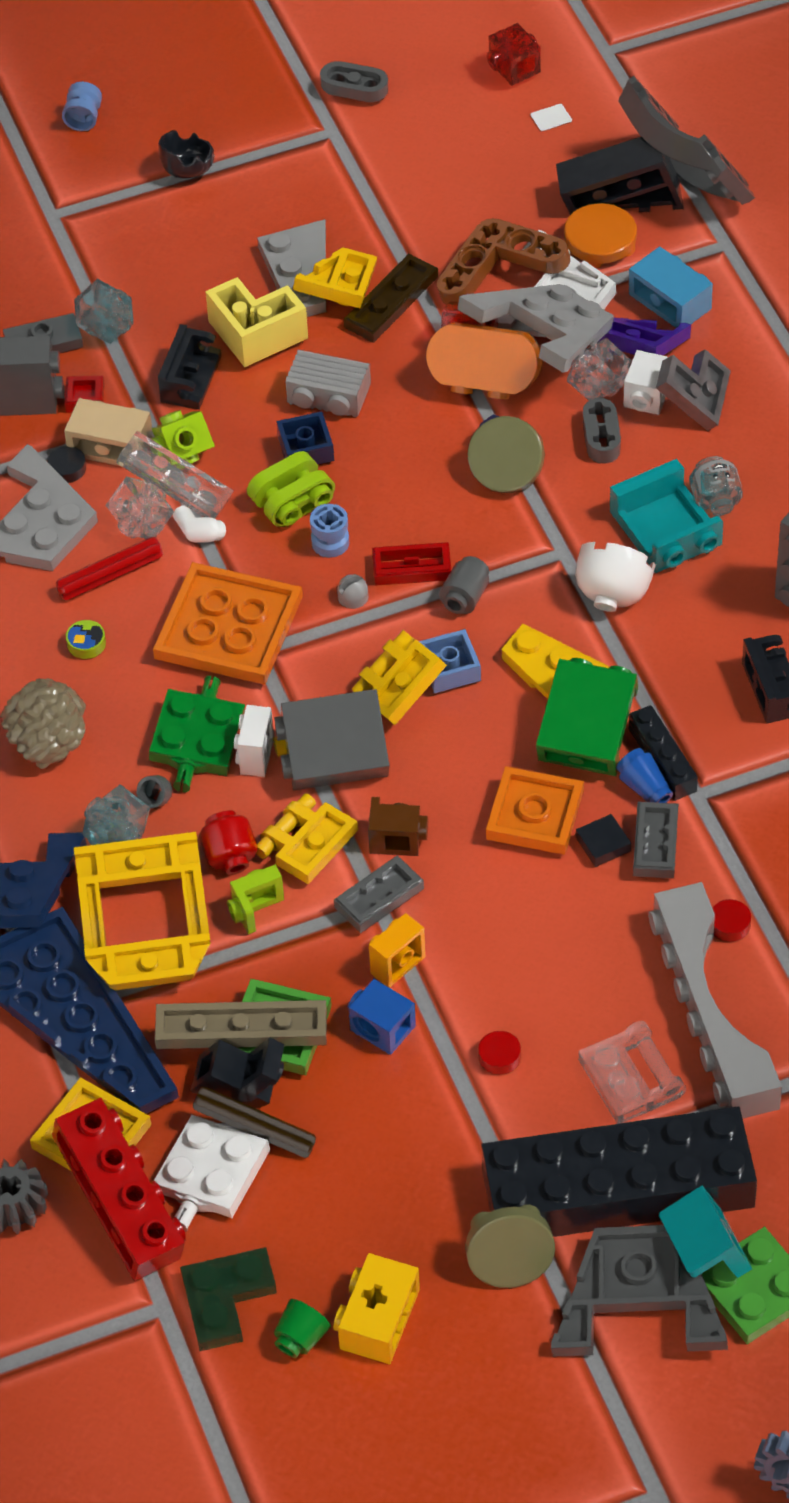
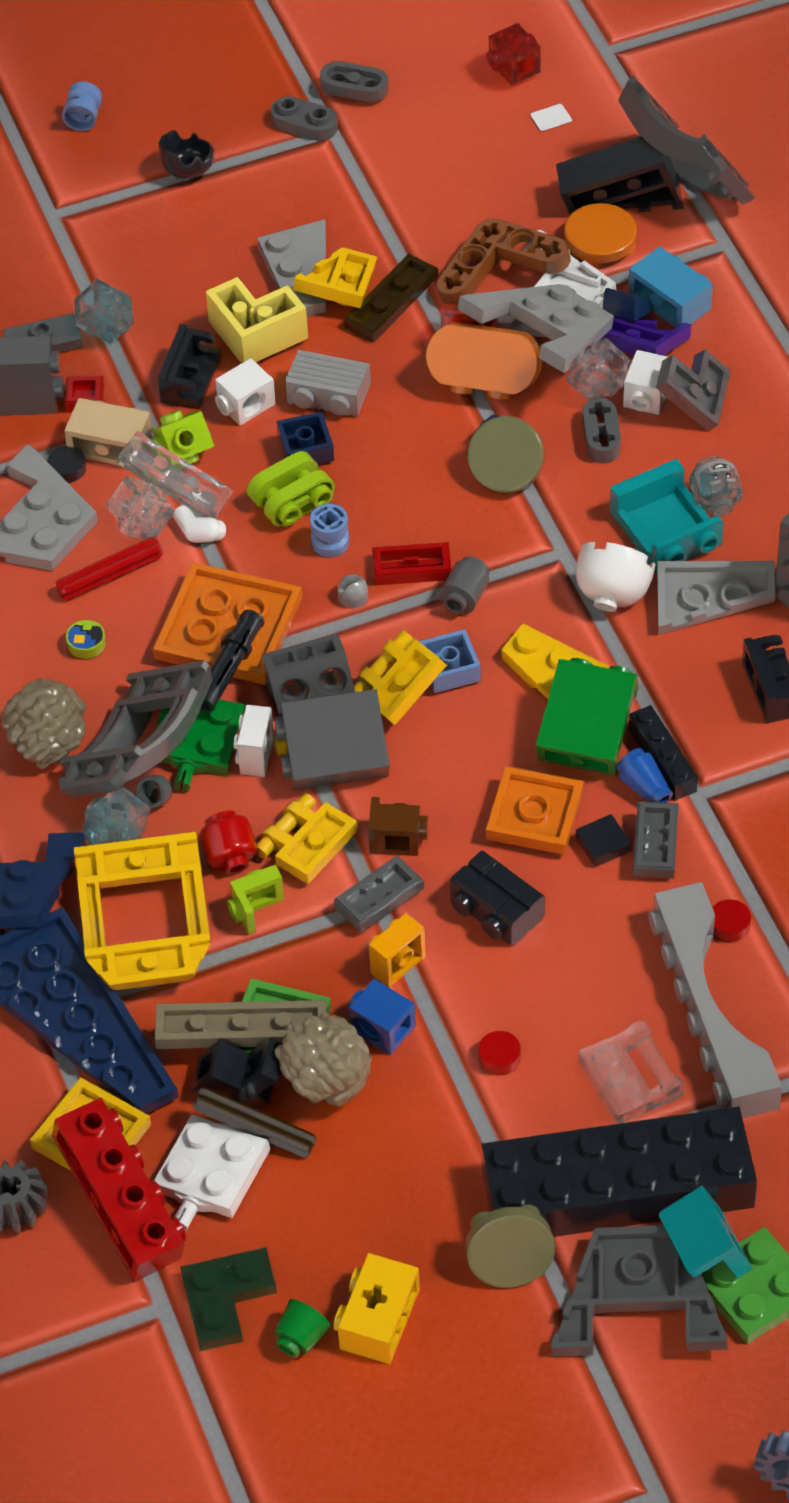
(113, 755): none -> dark grey wedge
(235, 648): none -> black pin
(244, 392): none -> white brick
(304, 118): none -> dark grey plate
(306, 666): none -> dark grey brick
(325, 1059): none -> dark tan hair
(496, 898): none -> black brick
(625, 305): none -> dark blue slope
(710, 590): none -> light grey wing

